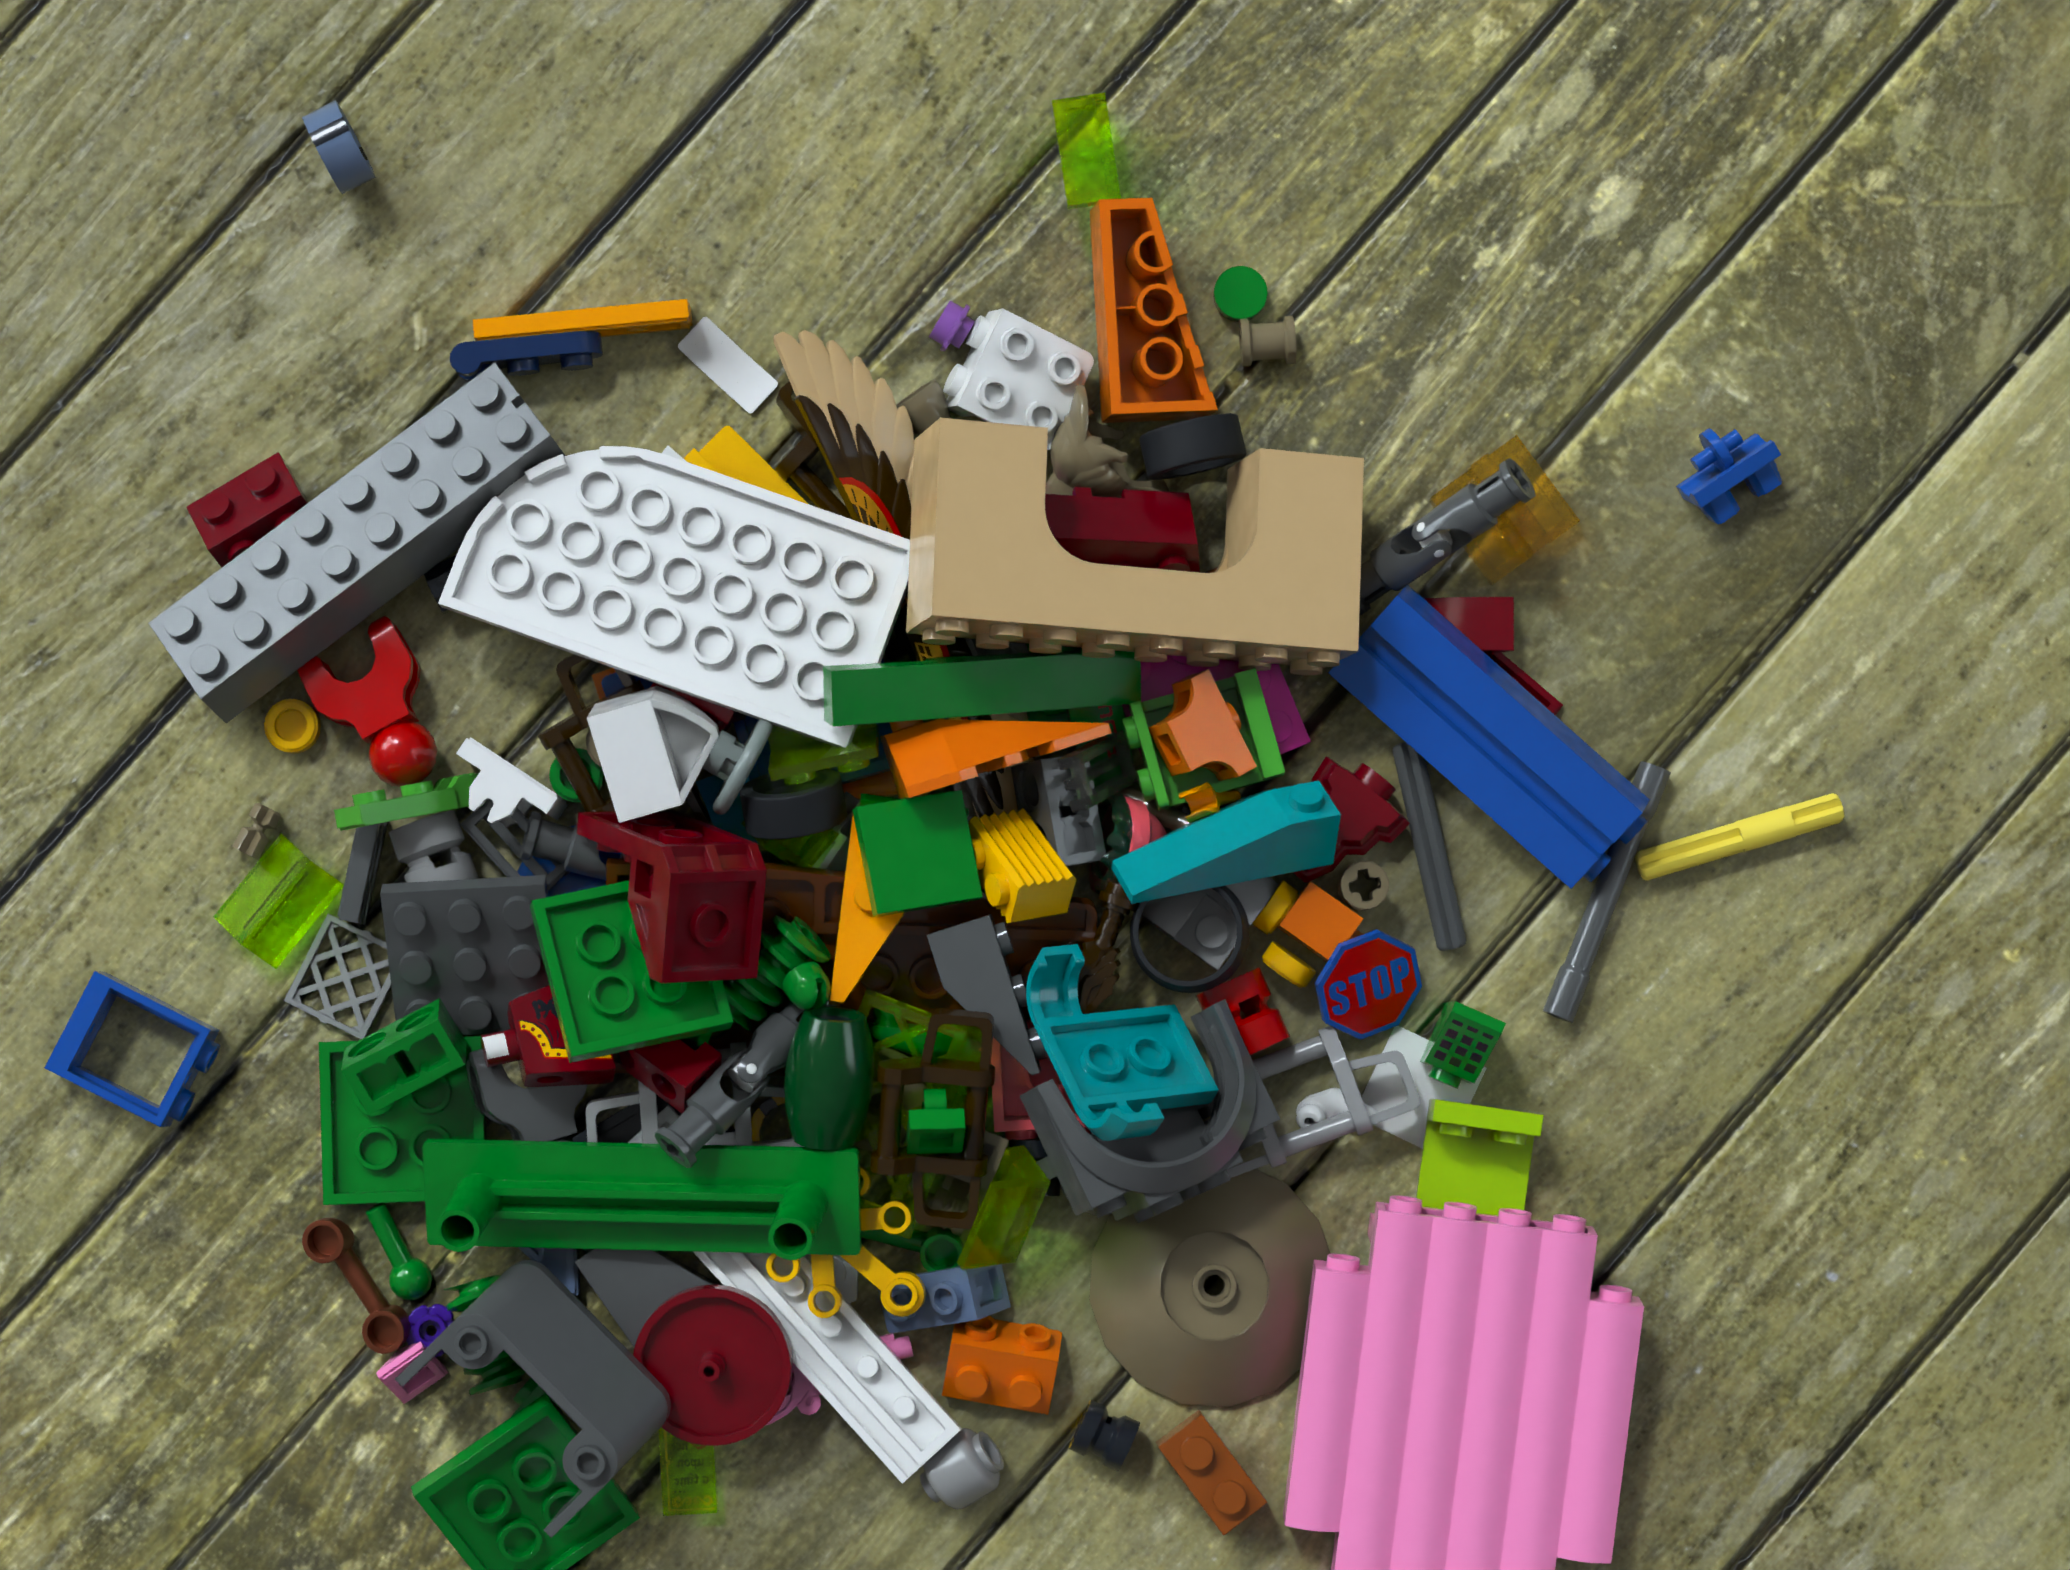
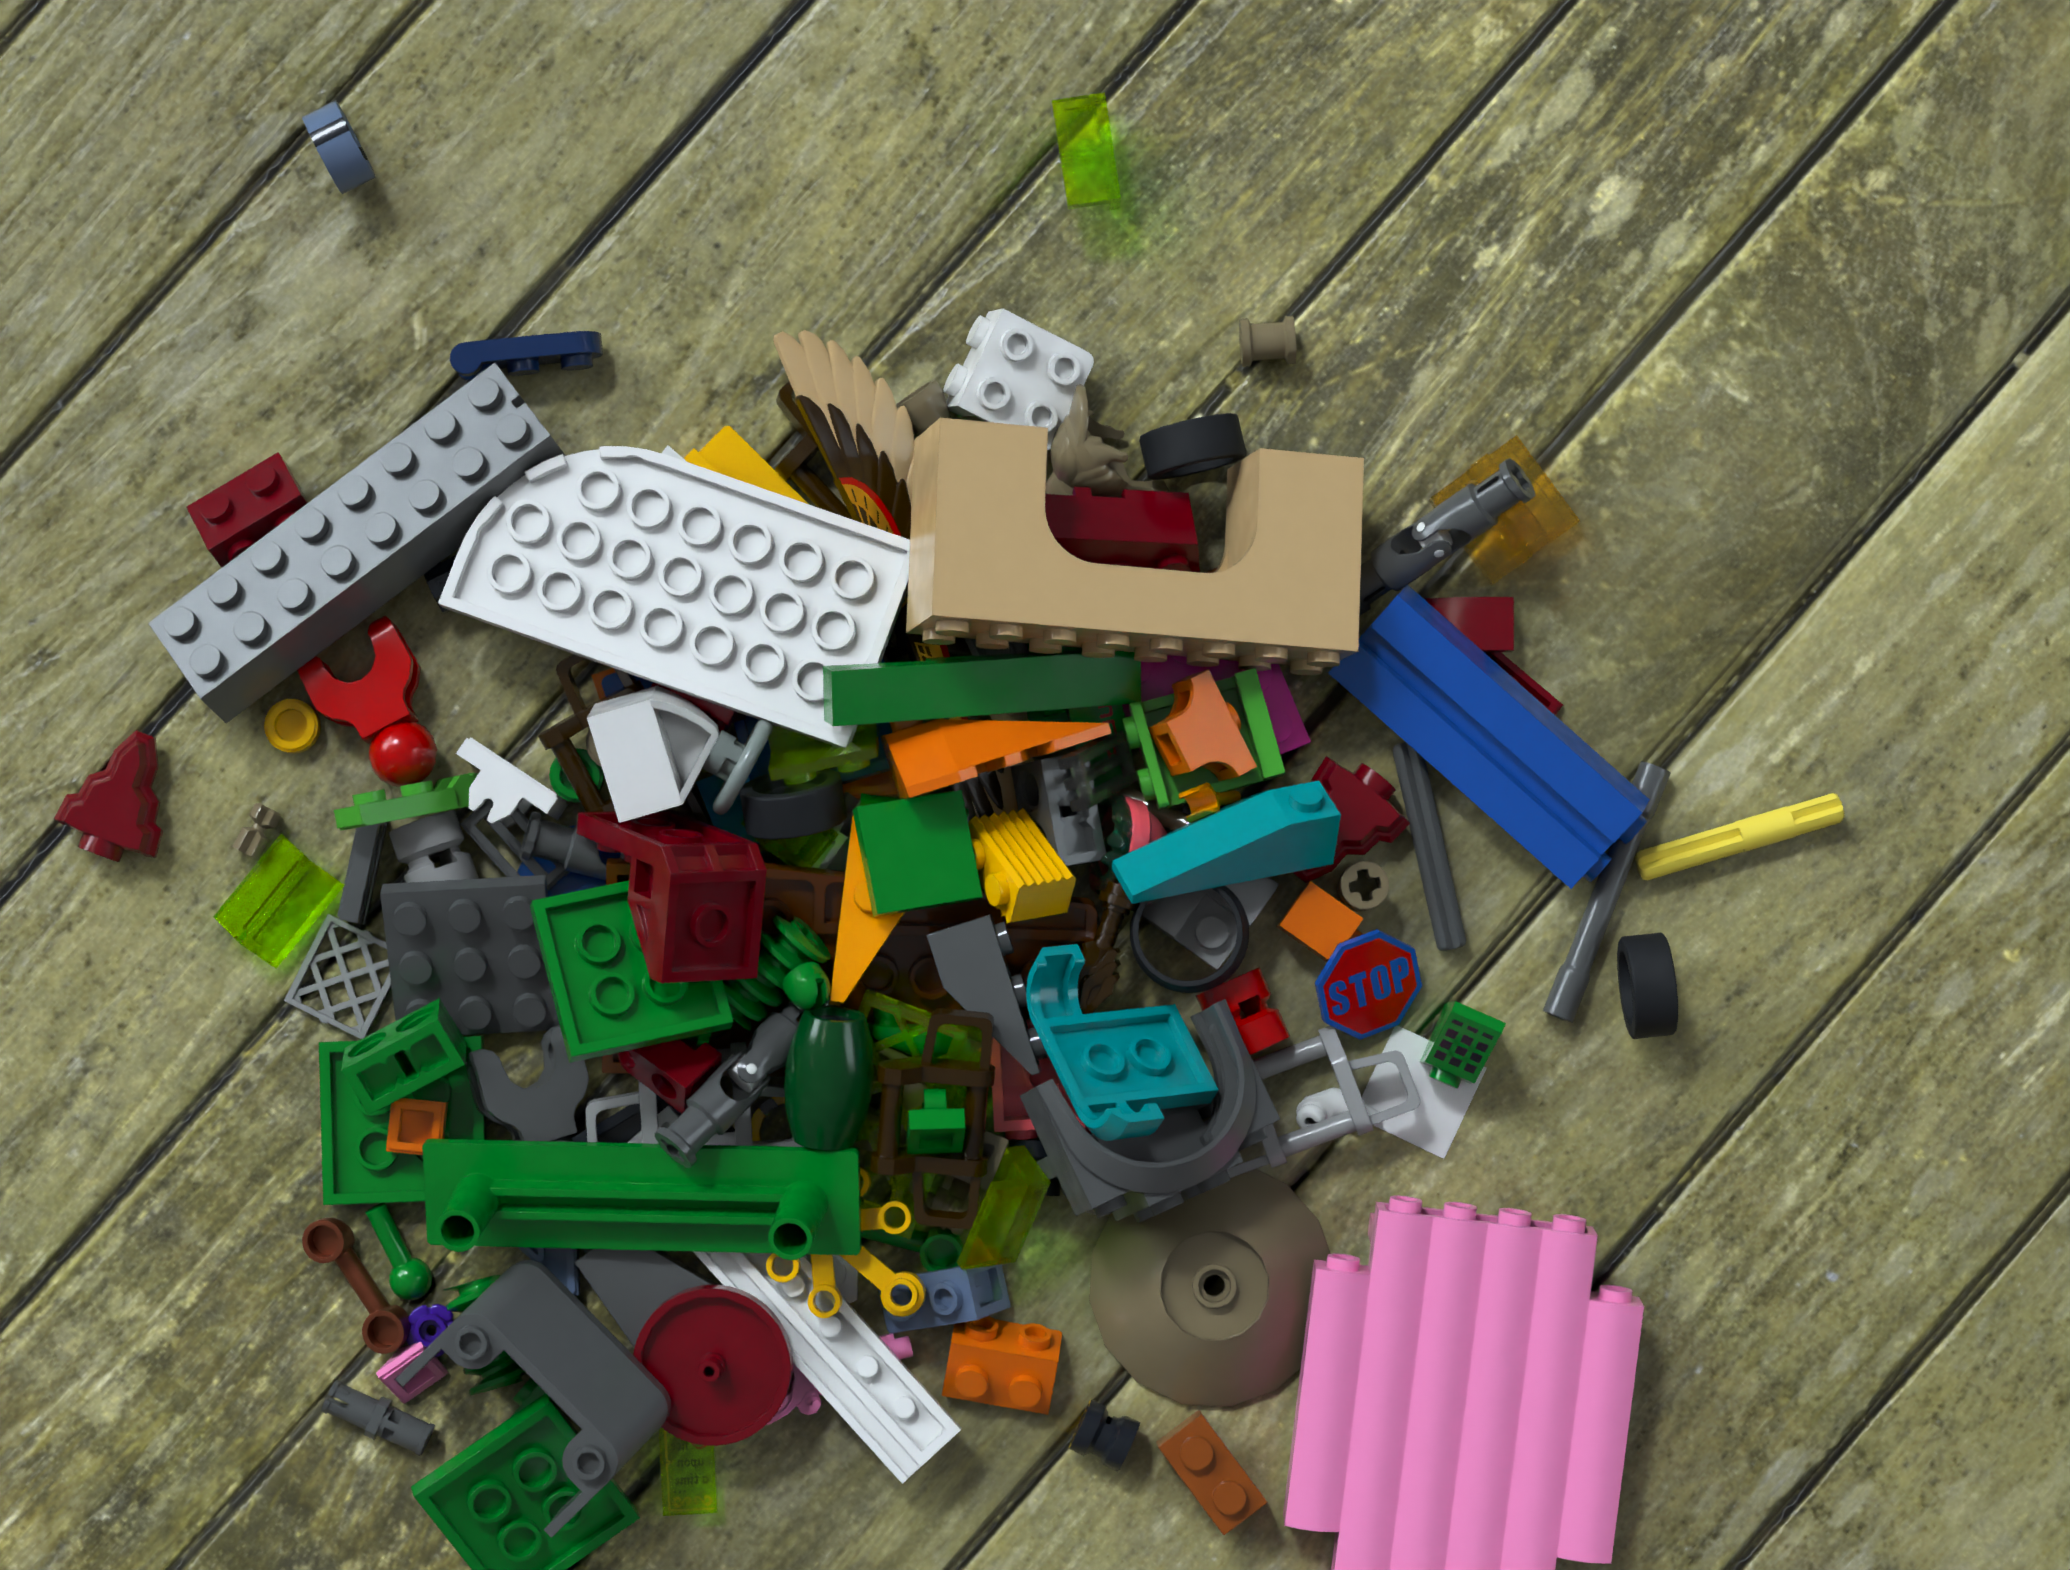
(84, 1027): blue window -> none
(117, 805): none -> dark red rock
(378, 1418): none -> dark grey pin
(413, 1123): none -> orange tile
(539, 1046): dark red torso -> none
(605, 320): light orange tile -> none
(727, 365): white sticker -> none
(952, 326): medium lavender plate -> none
(963, 1470): light grey head -> none
(1141, 320): orange wedge -> none
(1240, 293): green tile -> none
(1276, 908): yellow tile -> none
(1288, 965): yellow tile -> none
(1476, 1156): lime bracket -> none
(1647, 985): none -> black tyre
(1723, 466): blue hips -> none

